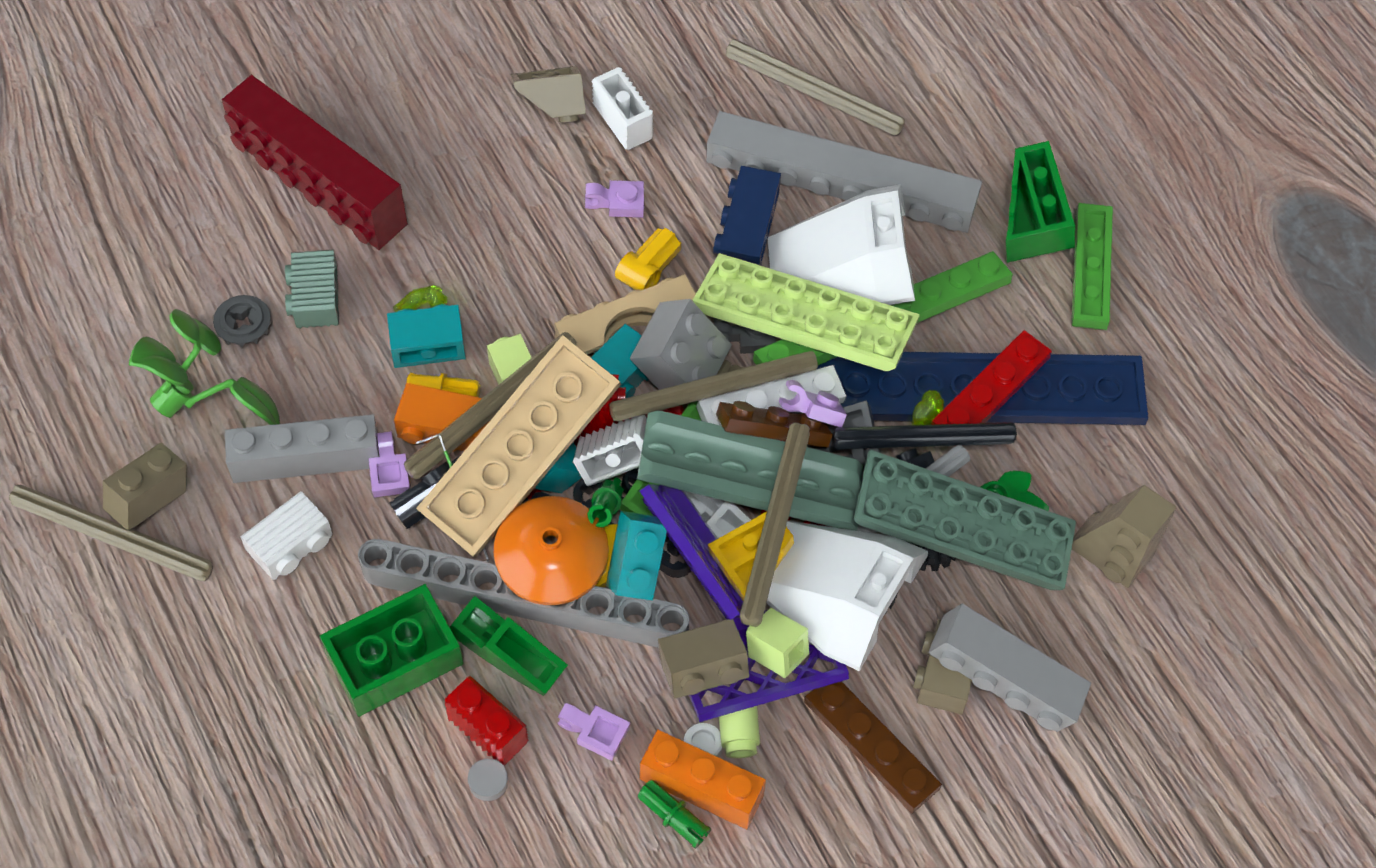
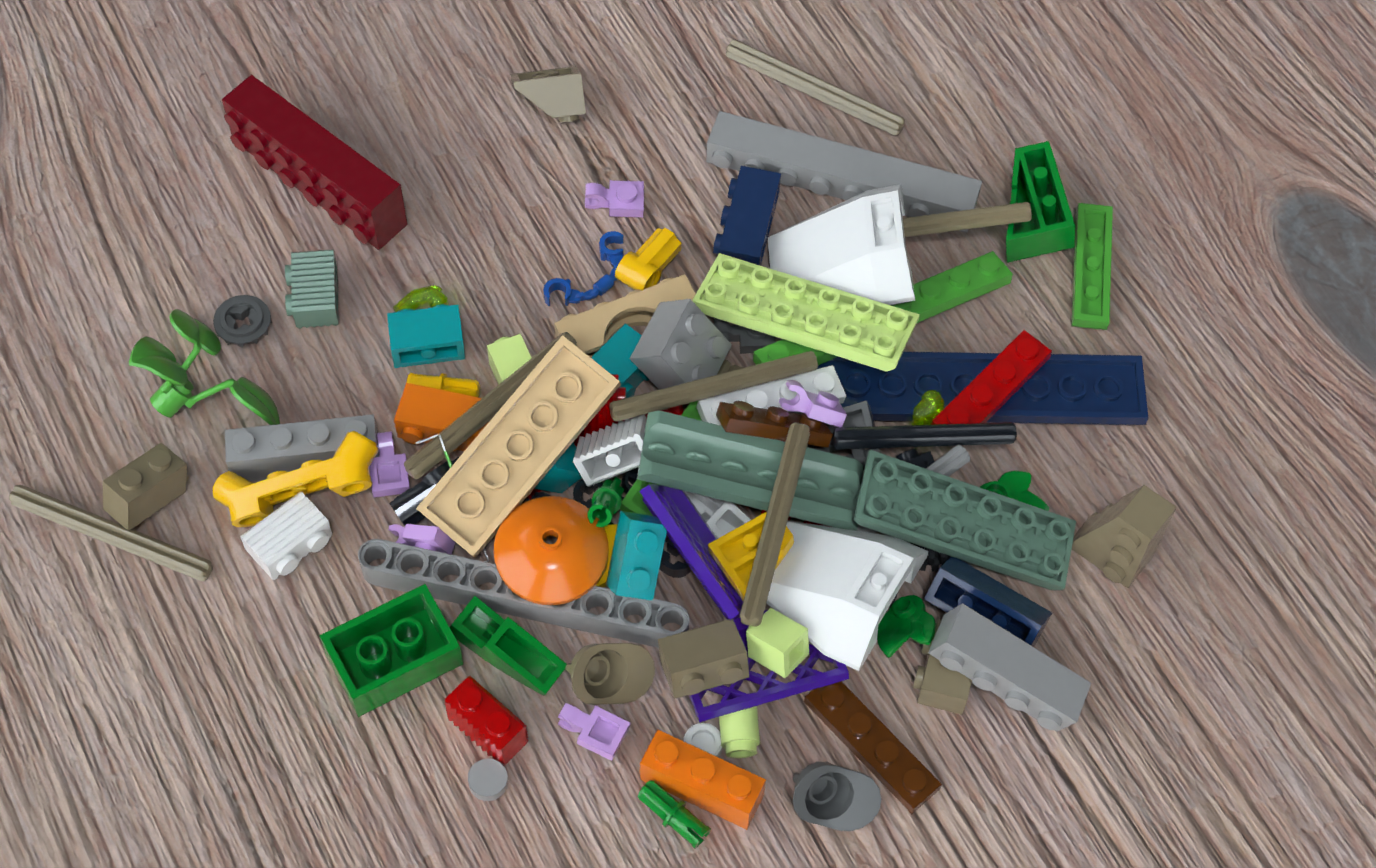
(343, 474): none -> yellow plate
(423, 537): none -> lavender plate
(601, 285): none -> blue piece
(611, 673): none -> dark tan piece
(623, 108): white brick -> none
(835, 796): none -> dark grey piece
(905, 620): none -> green plate
(961, 583): none -> dark blue brick
(967, 219): none -> dark tan axle

